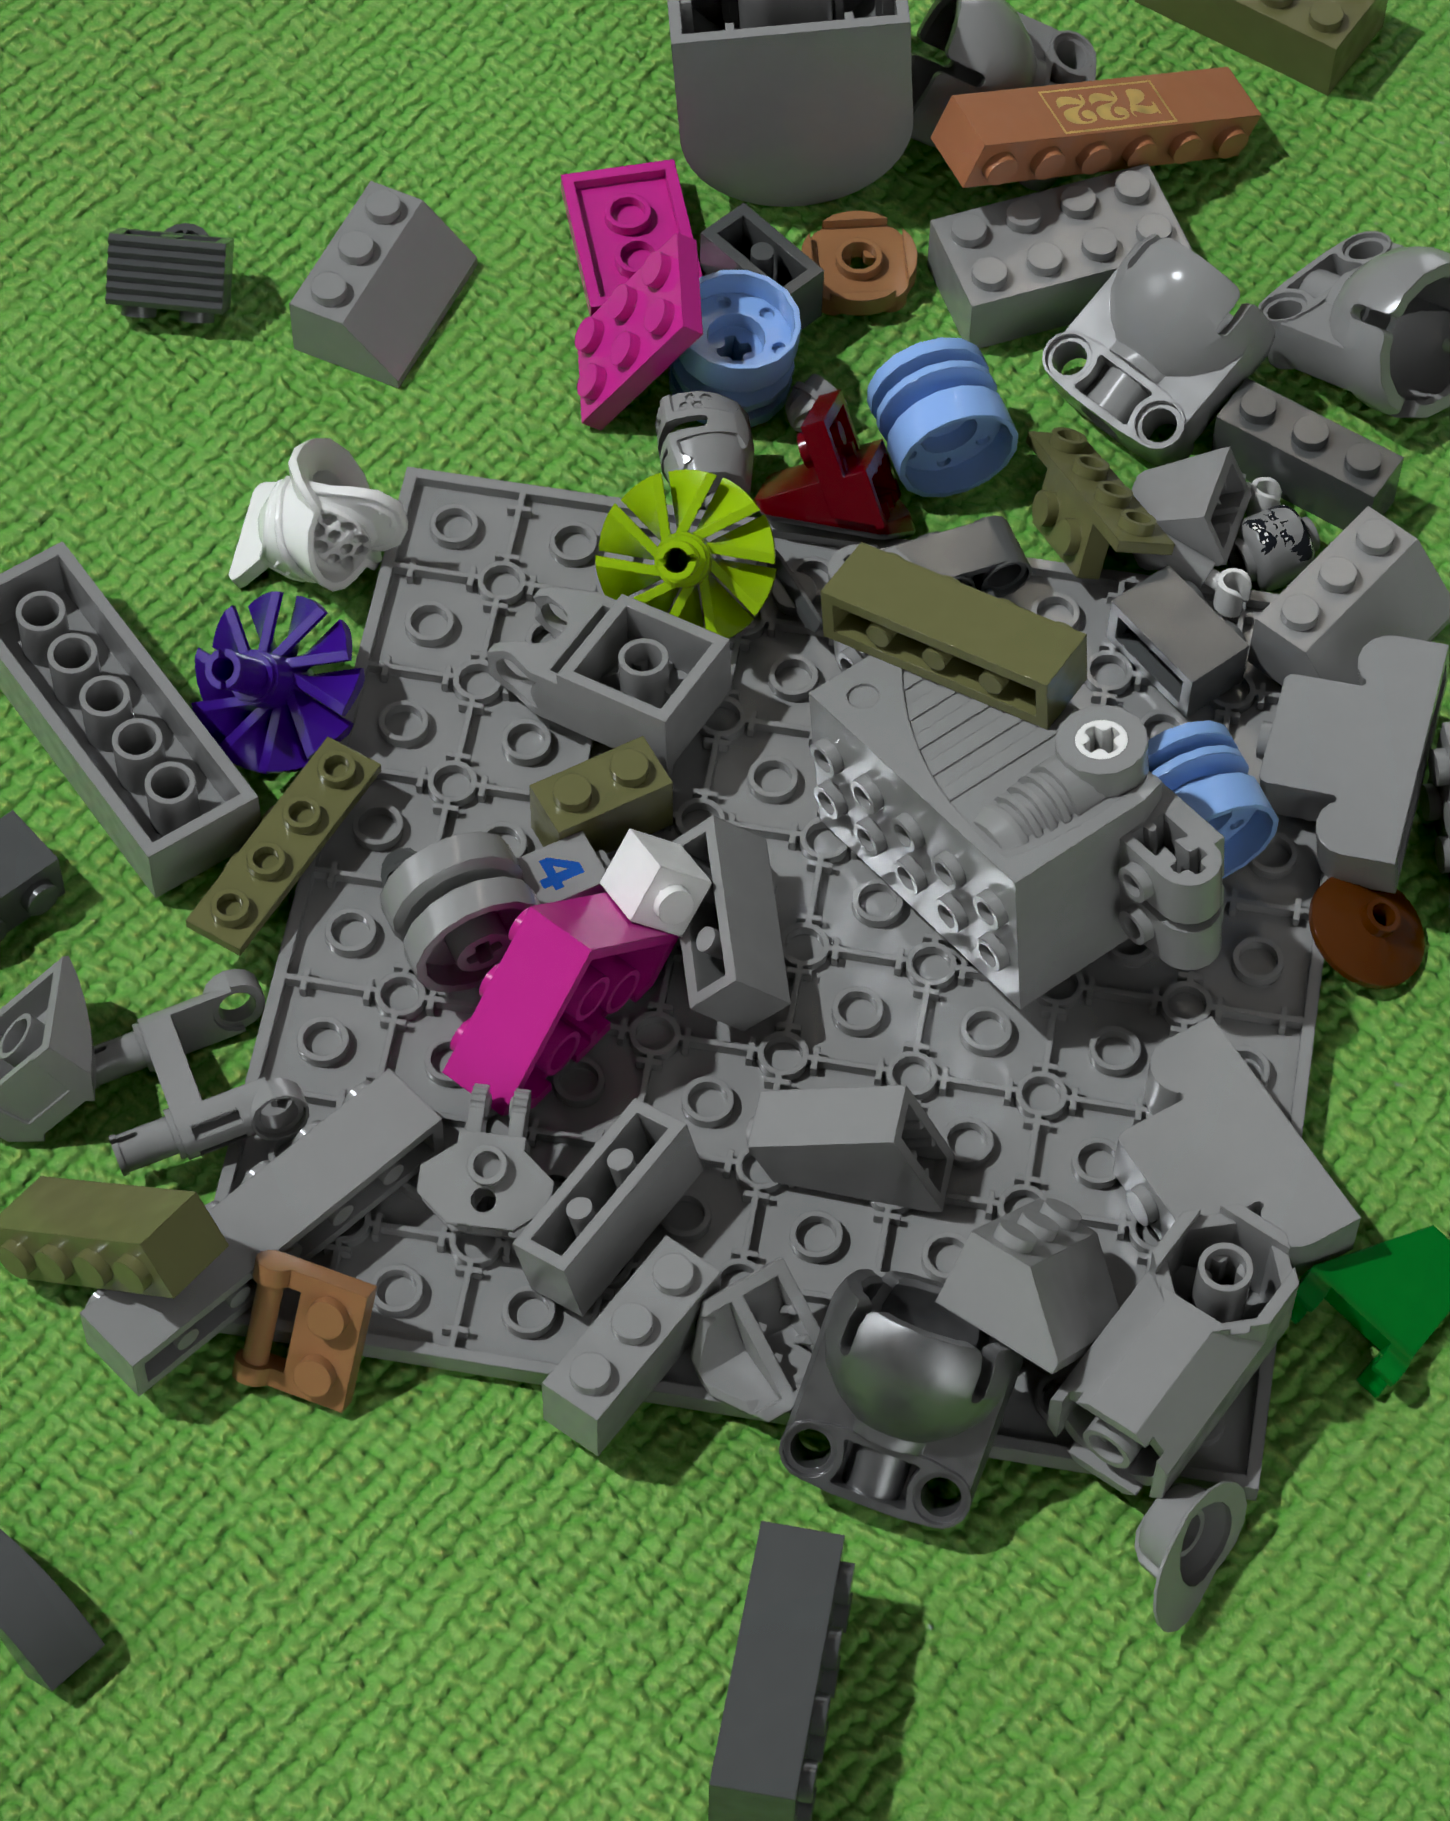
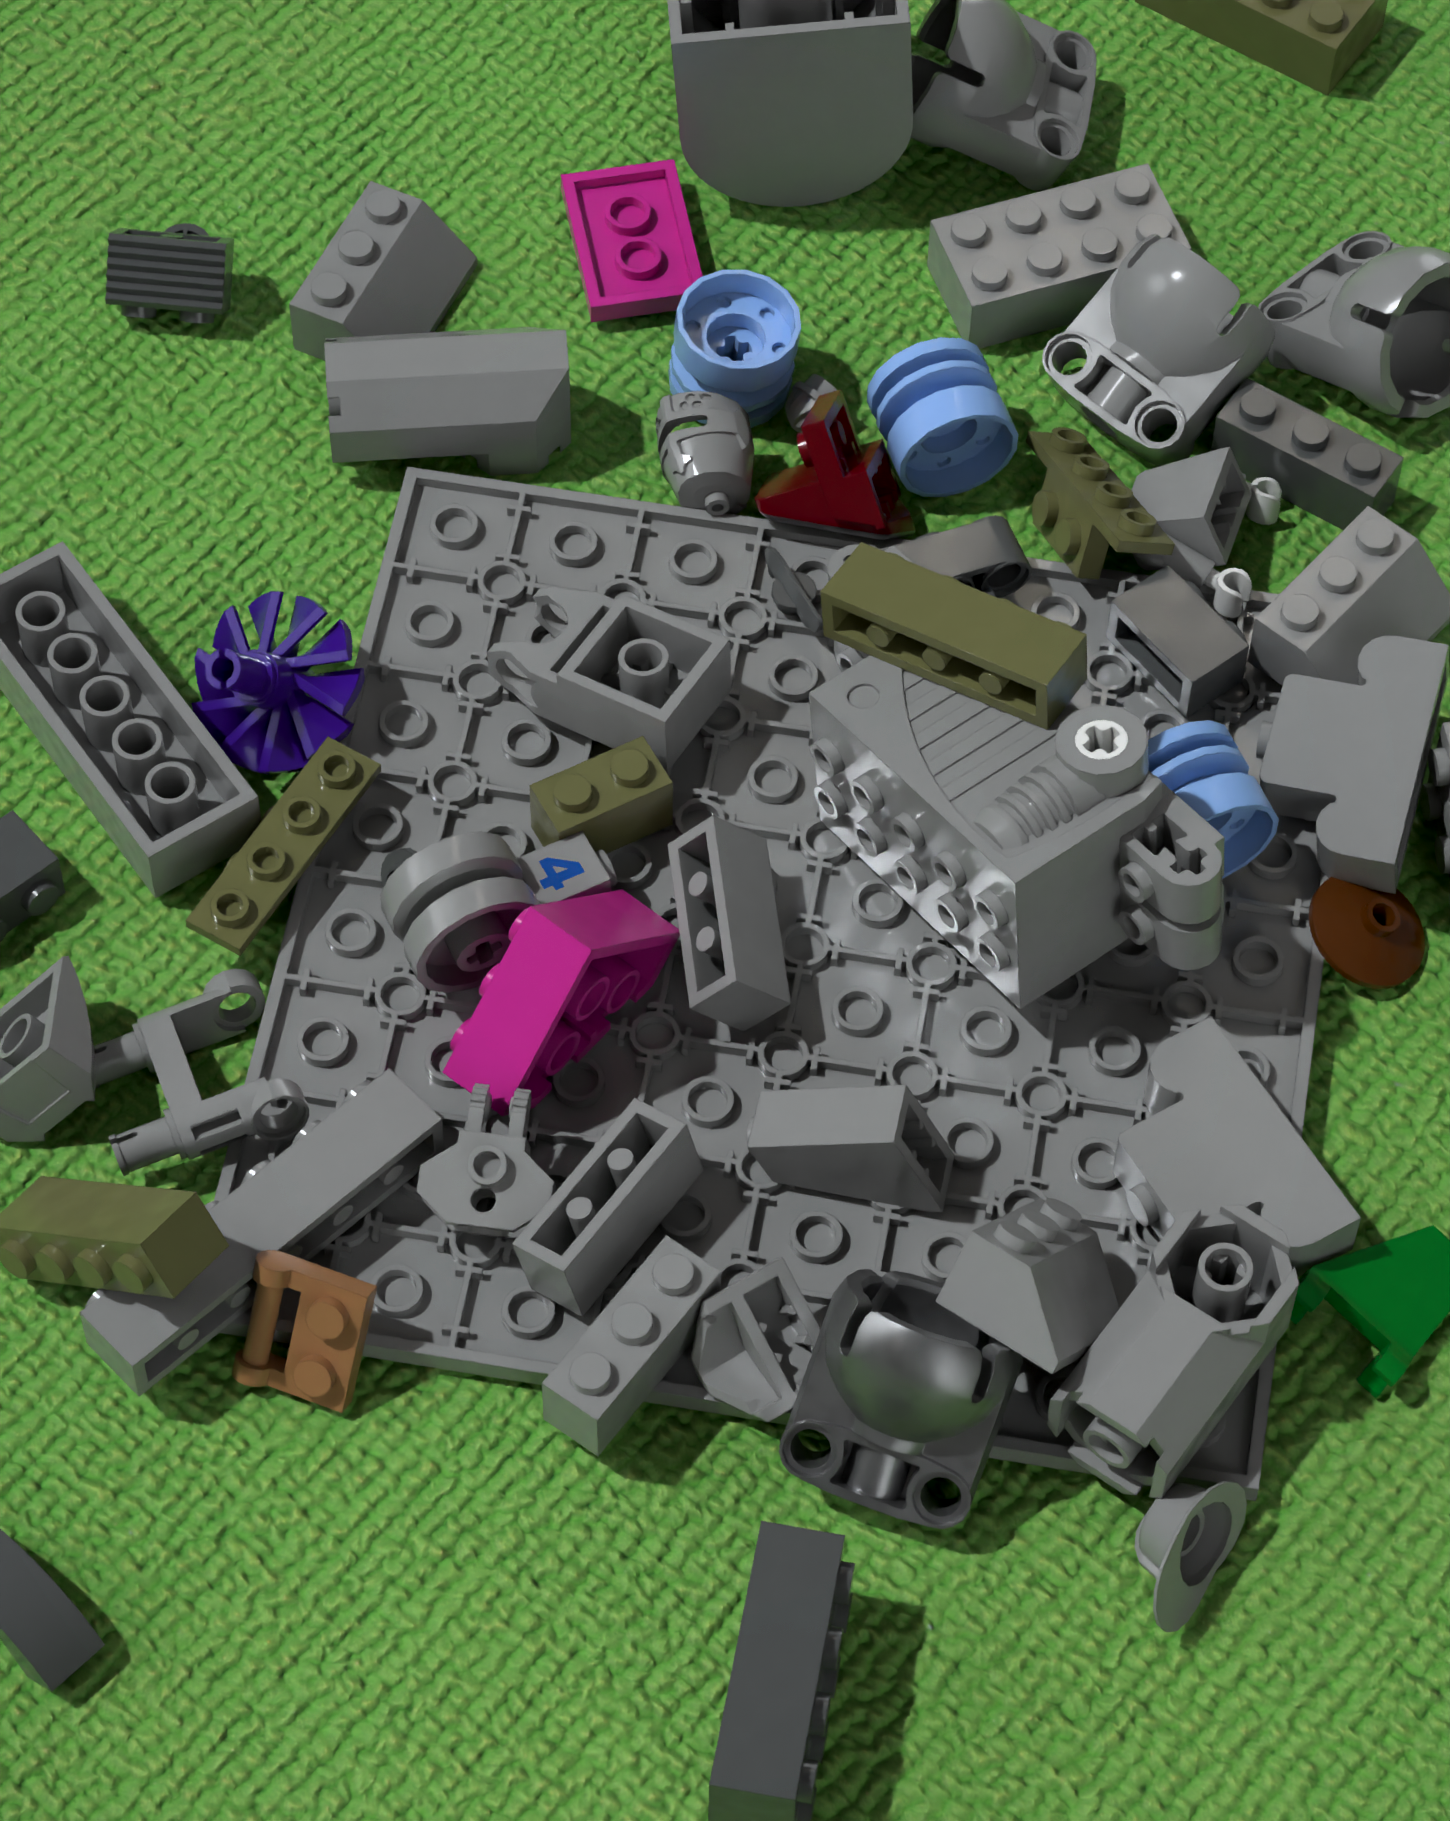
(317, 521): white helmet -> none
(451, 395): none -> light grey brick
(639, 331): dark pink plate -> none
(655, 882): white brick -> none
(687, 556): lime piece -> none
(750, 243): dark grey brick -> none
(866, 290): medium nougat plate -> none
(1094, 126): nougat brick -> none
(1274, 547): light grey head -> none

